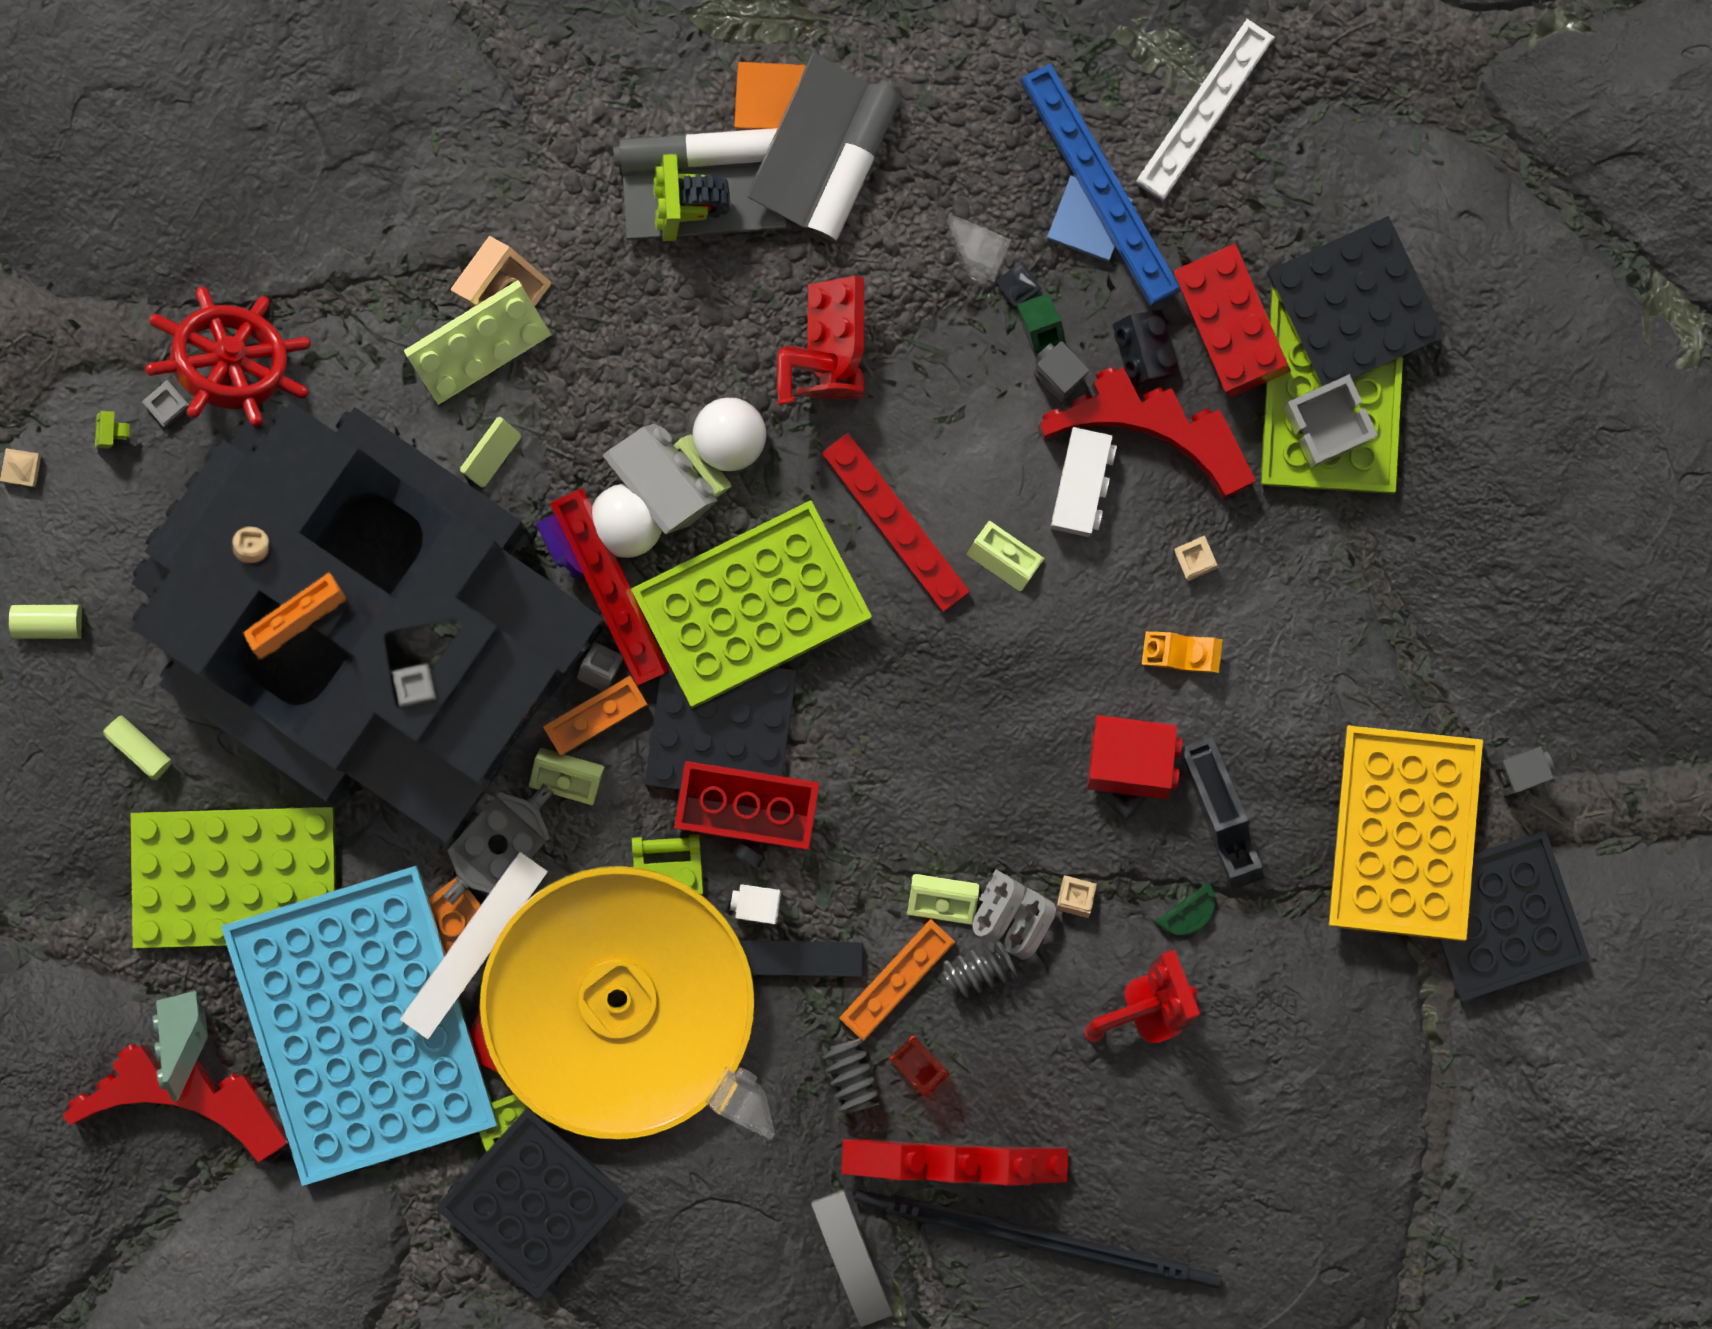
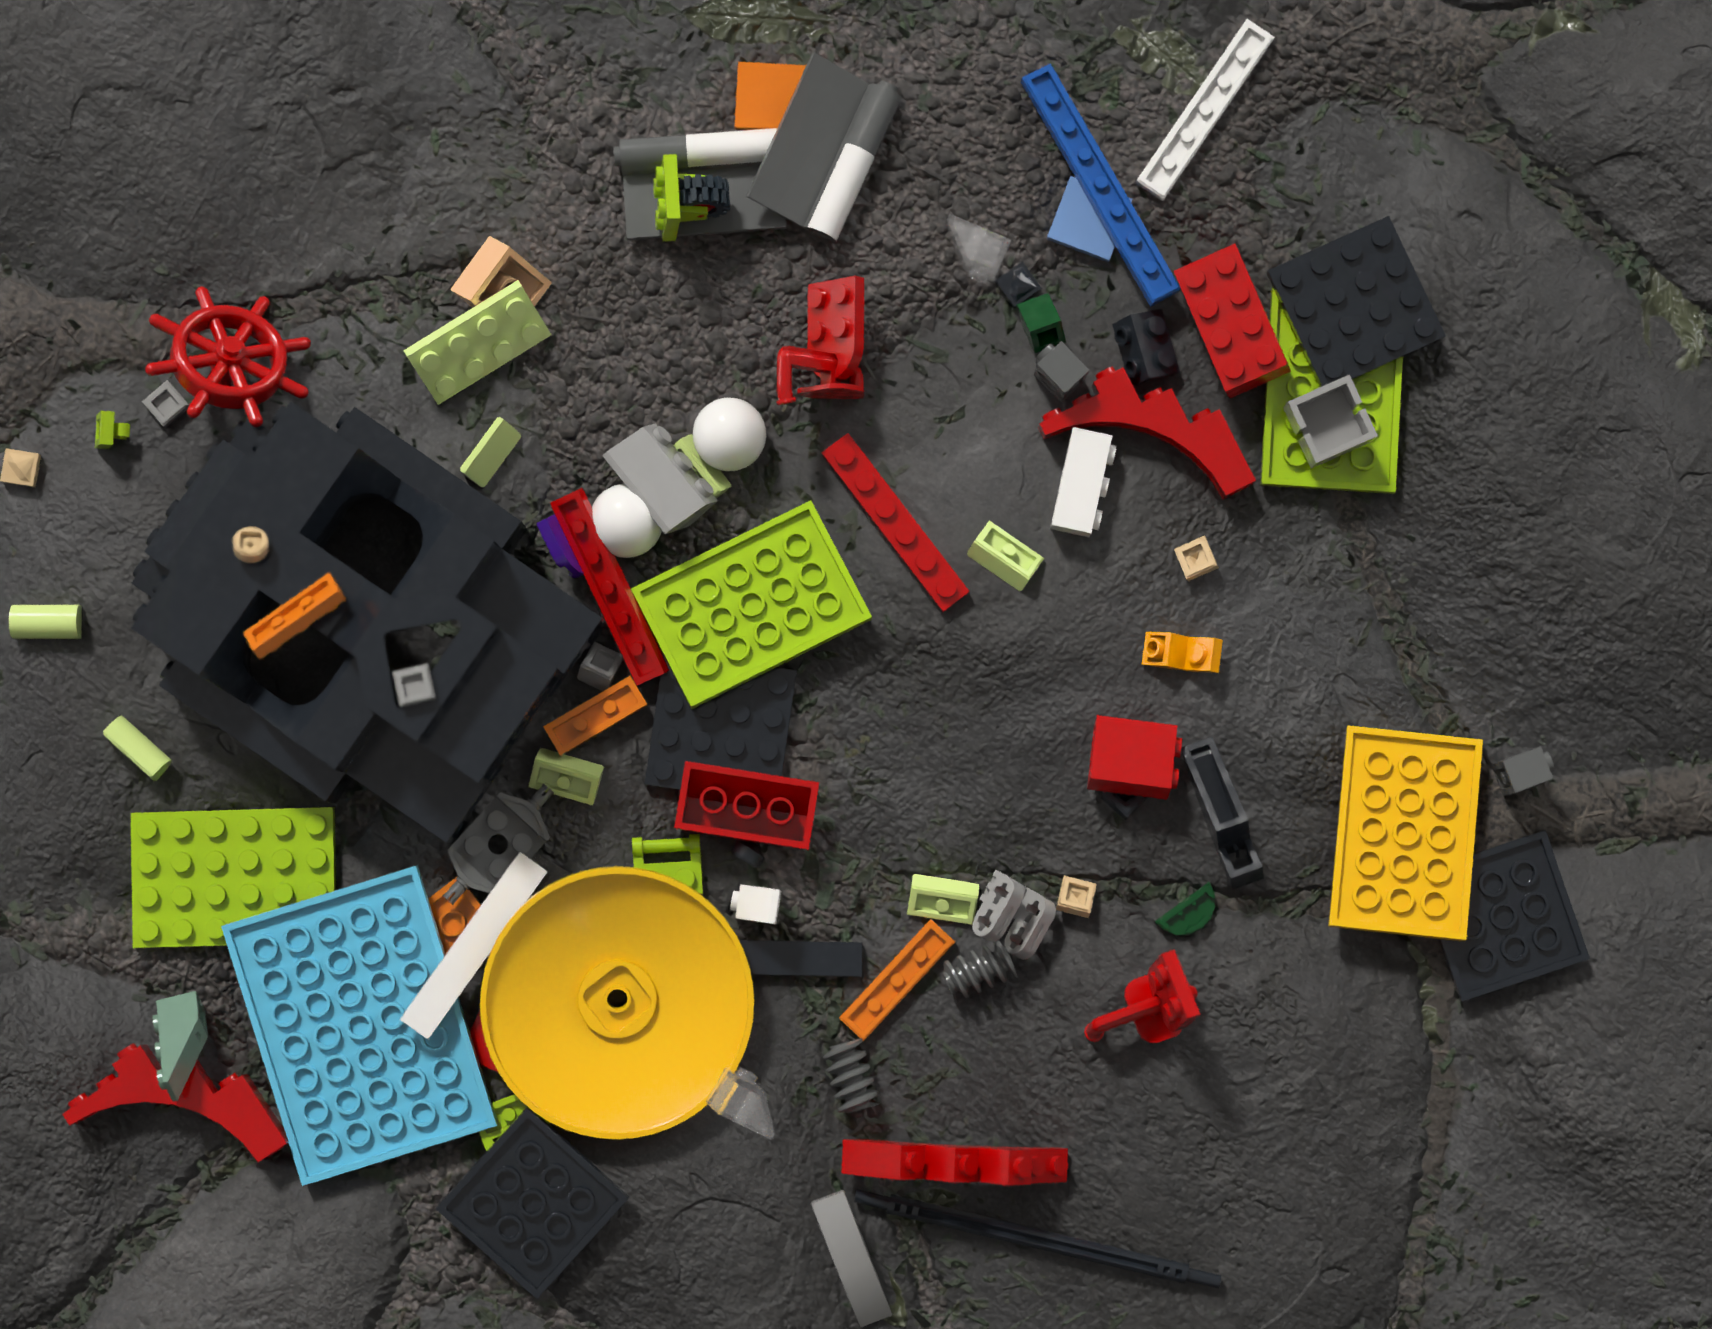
(919, 1066): clear red slope -> none

